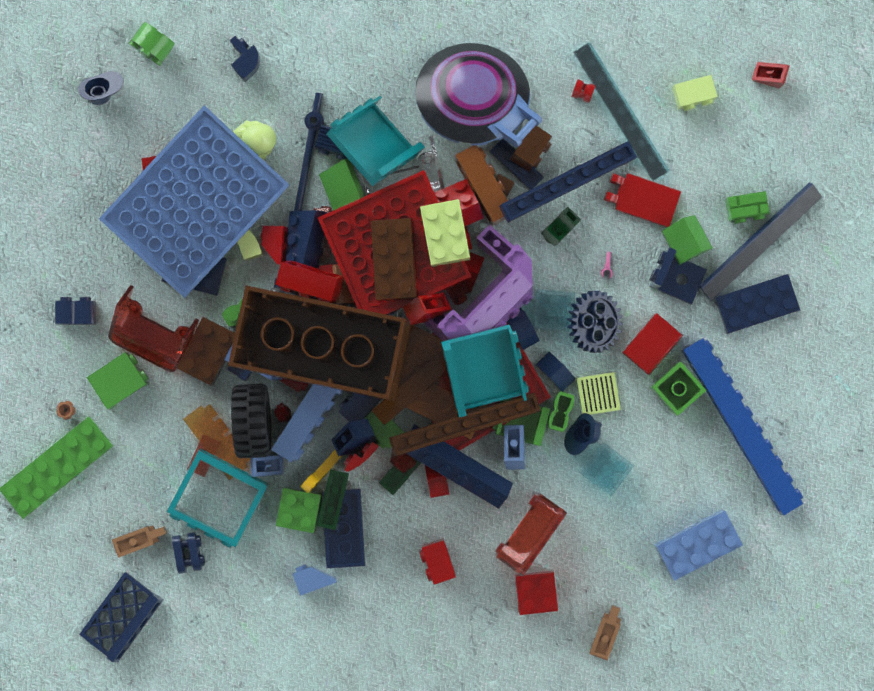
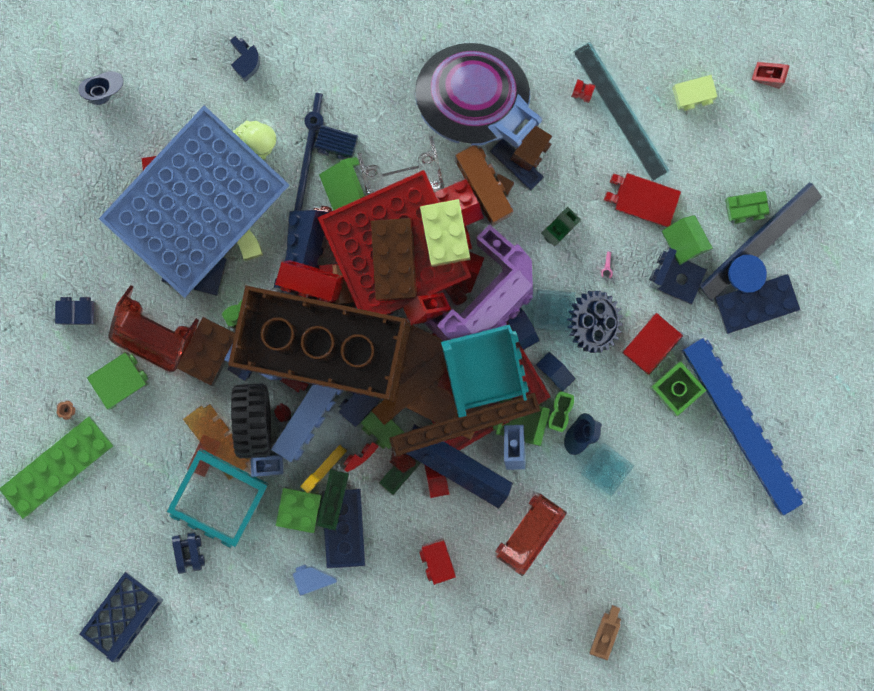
(137, 540): medium nougat hinge -> none
(152, 43): bright green brick -> none
(275, 242): red slope -> none
(353, 437): dark blue brick -> none
(372, 142): teal panel -> none
(536, 592): red brick -> none
(568, 181): dark blue tile -> none
(598, 393): yellowish green tile -> none
(698, 545): medium blue brick -> none
(747, 273): none -> blue tile

